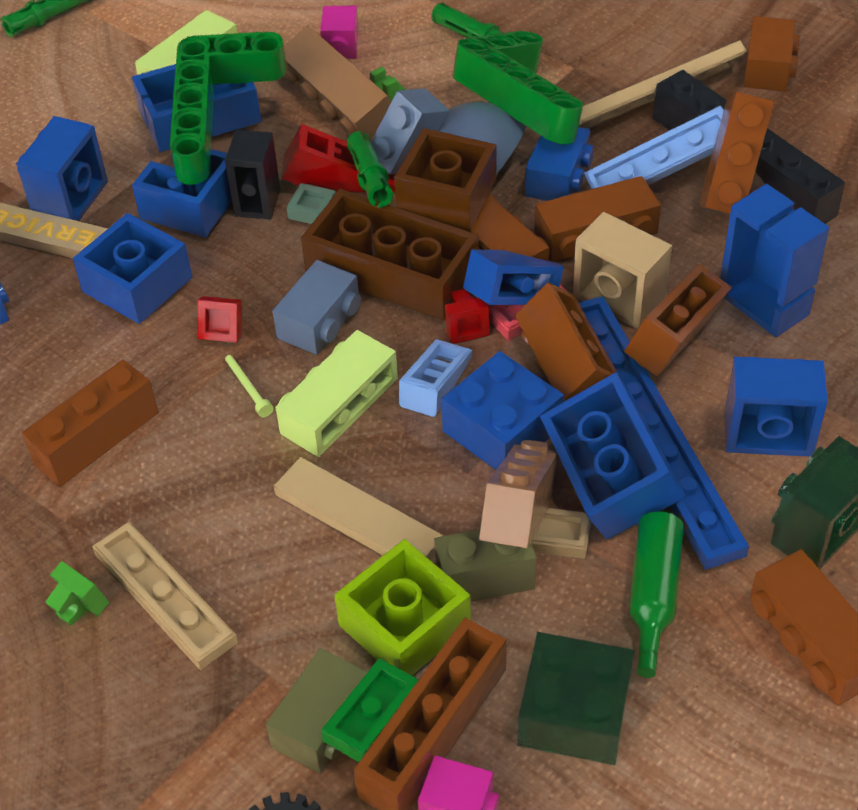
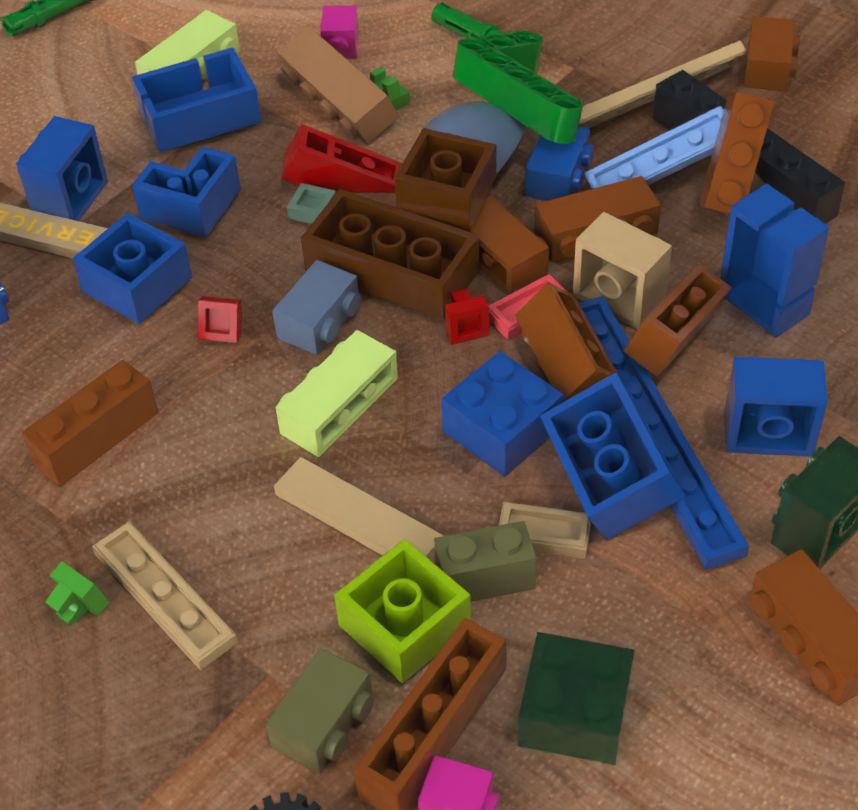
(201, 65): green beam -> none
(253, 174): black brick -> none
(263, 406): yellowish green piece -> none
(367, 709): green plate -> none
(372, 174): green pin -> none
(402, 124): sand blue brick -> none
(431, 378): light blue slope -> none
(508, 277): blue slope -> none
(519, 494): medium nougat brick -> none
(655, 583): green piece -> none

